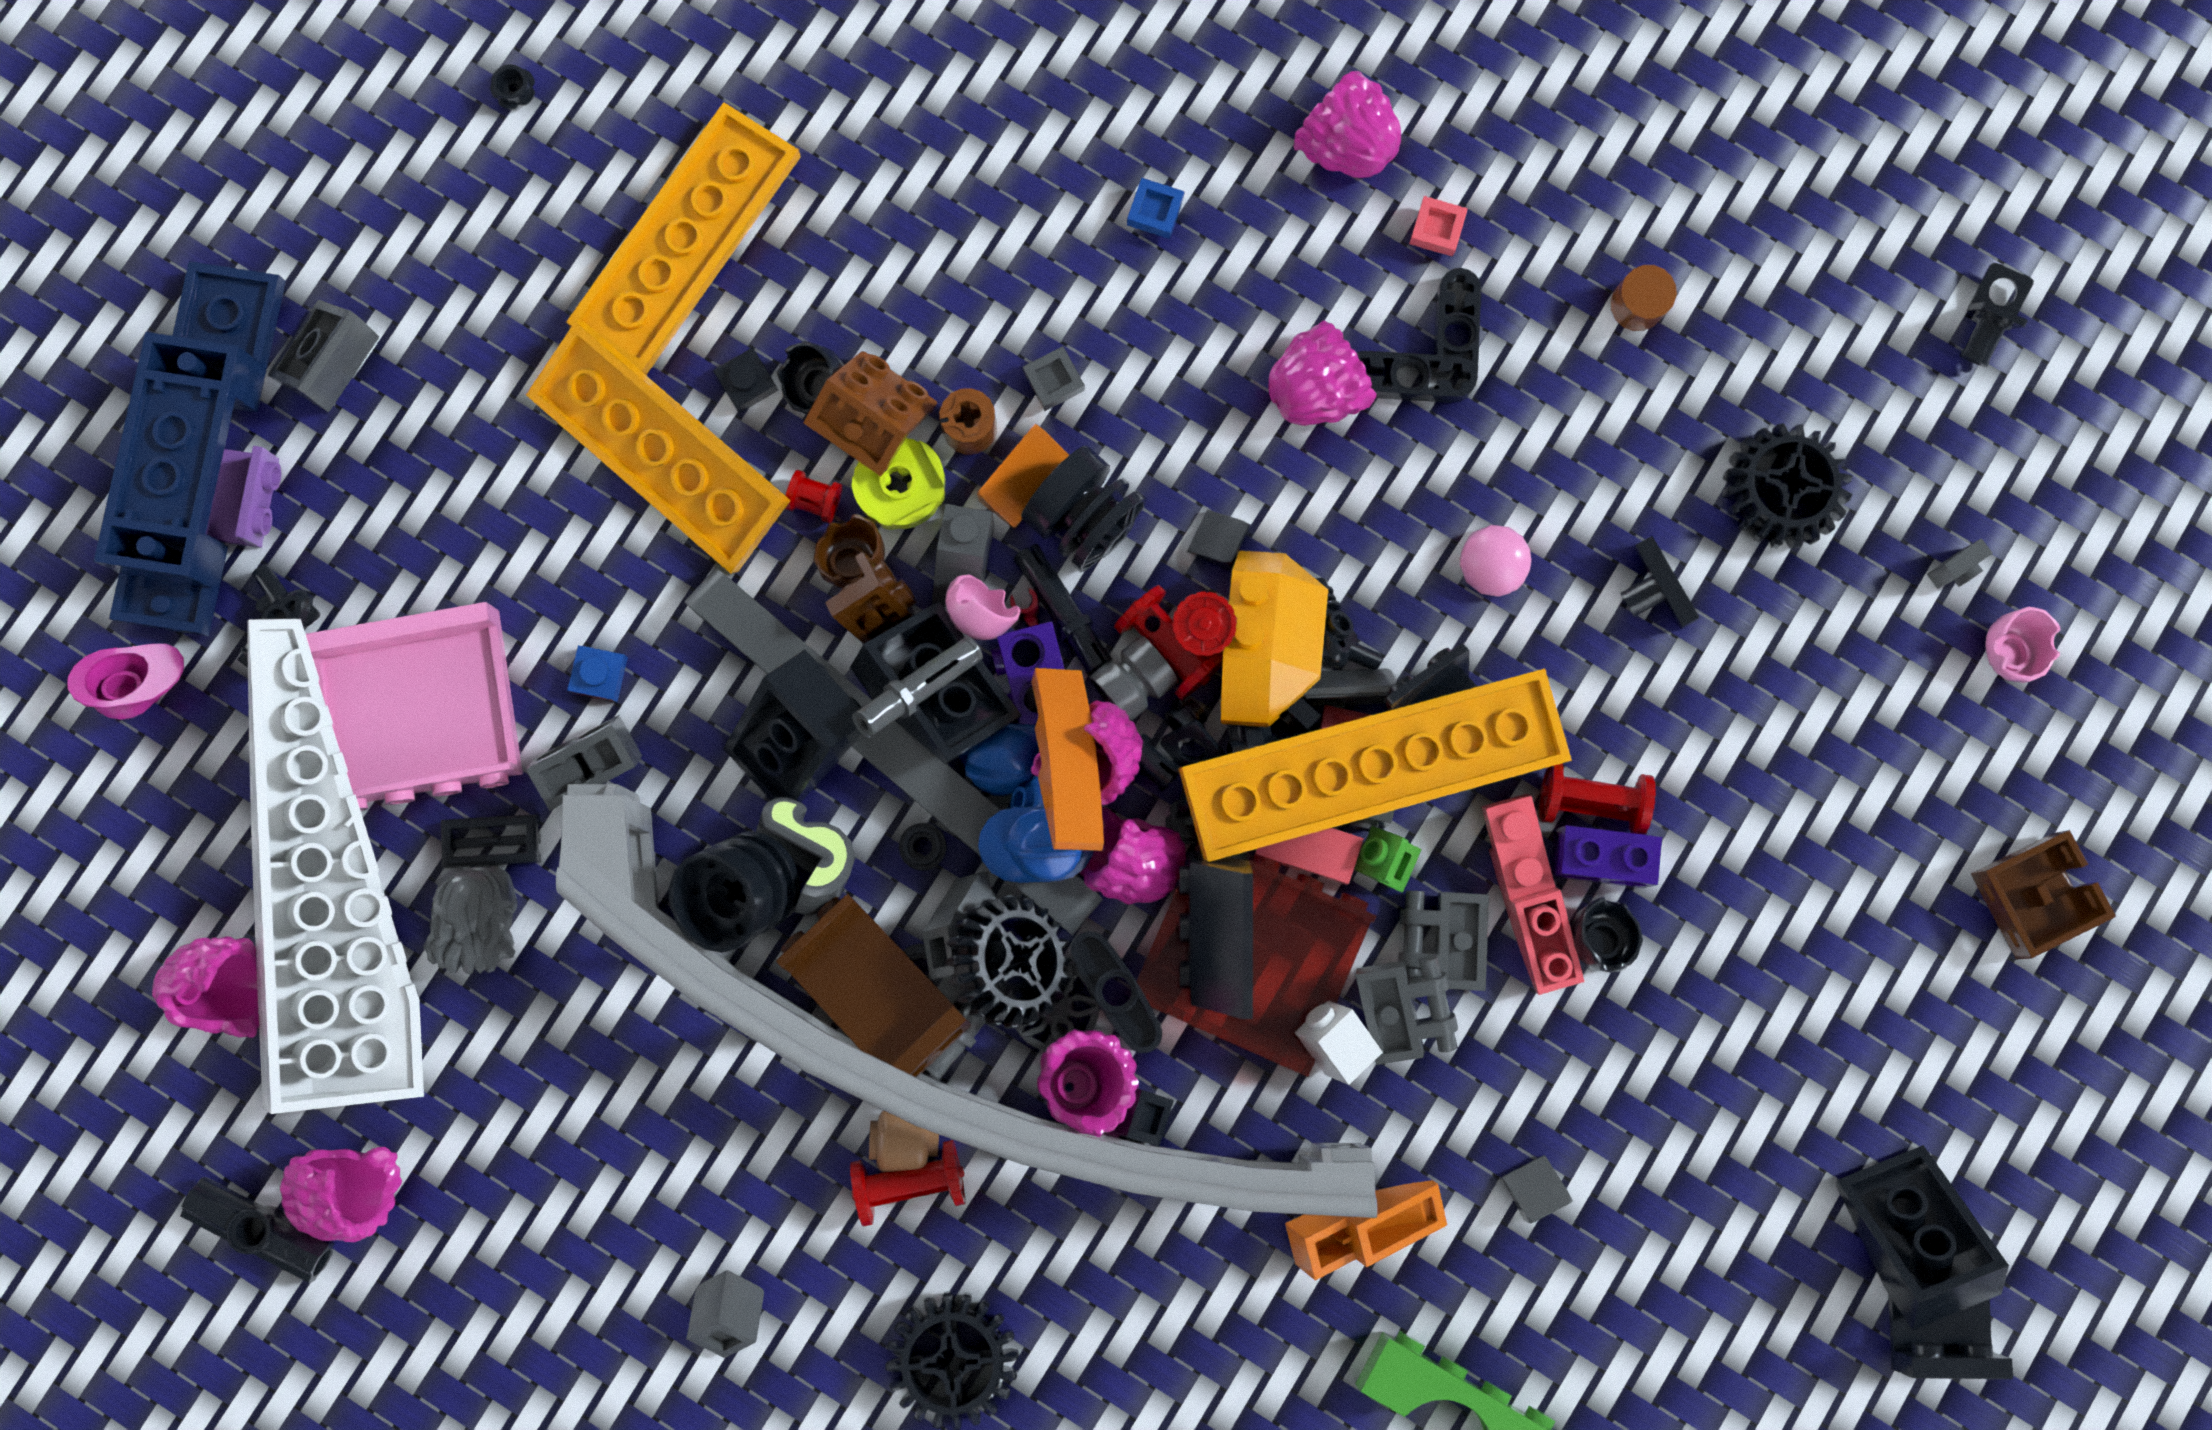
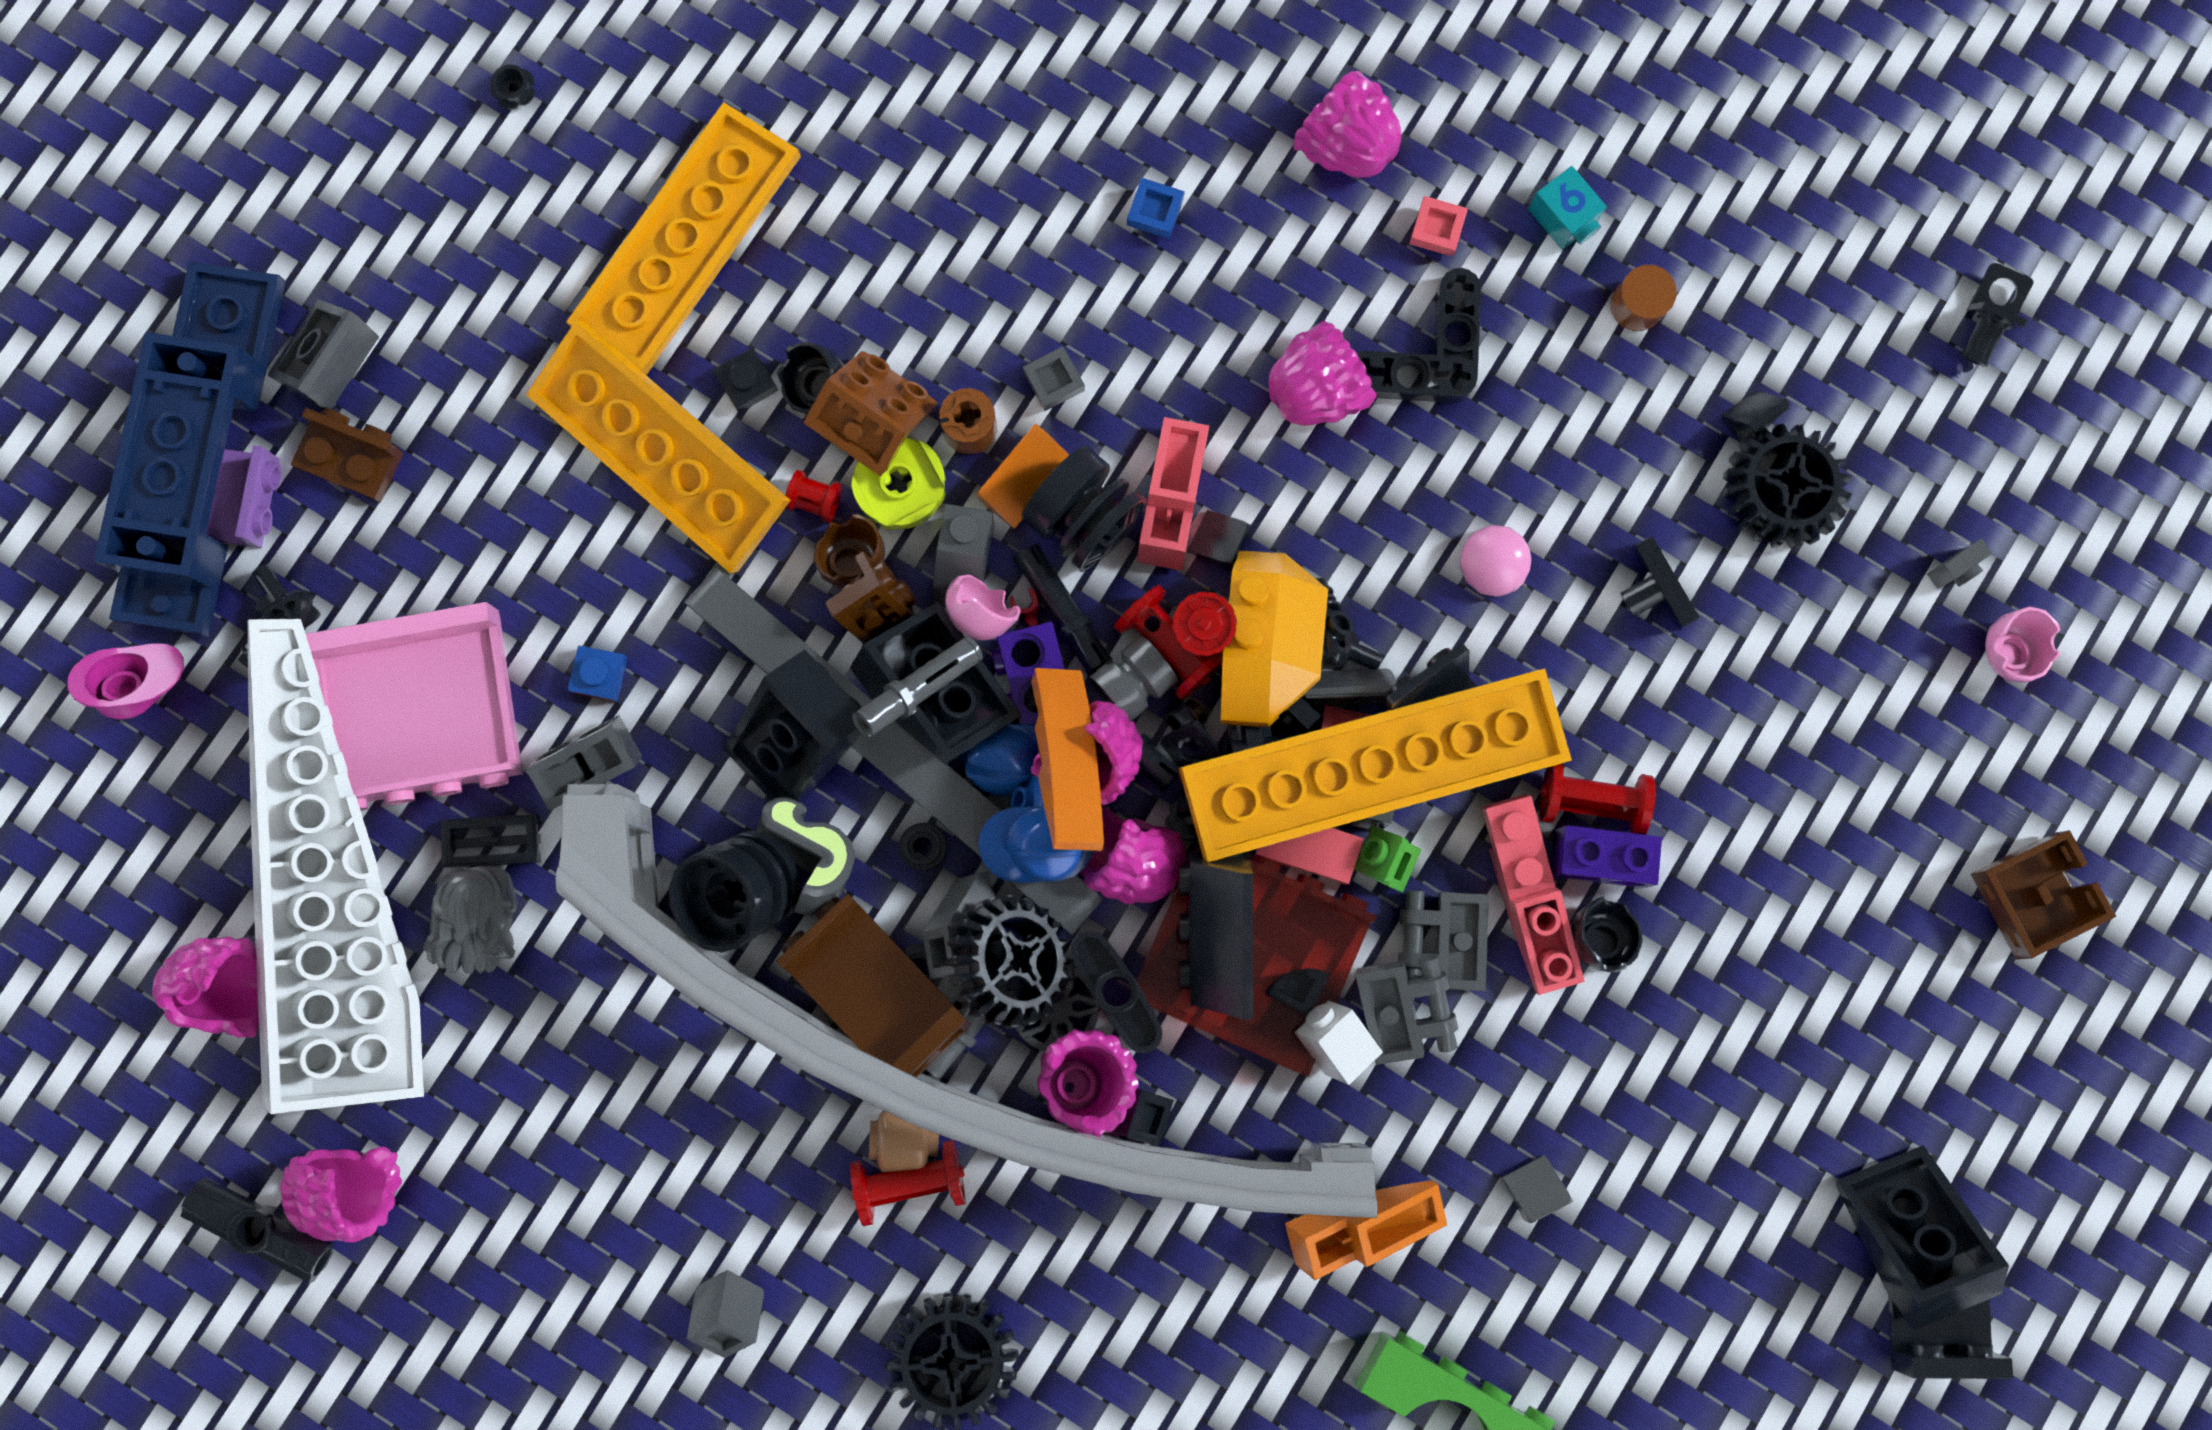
(346, 455): none -> reddish brown bracket
(1172, 494): none -> coral slope
(1299, 989): none -> black tile
(1568, 209): none -> teal brick
(1754, 413): none -> black slope

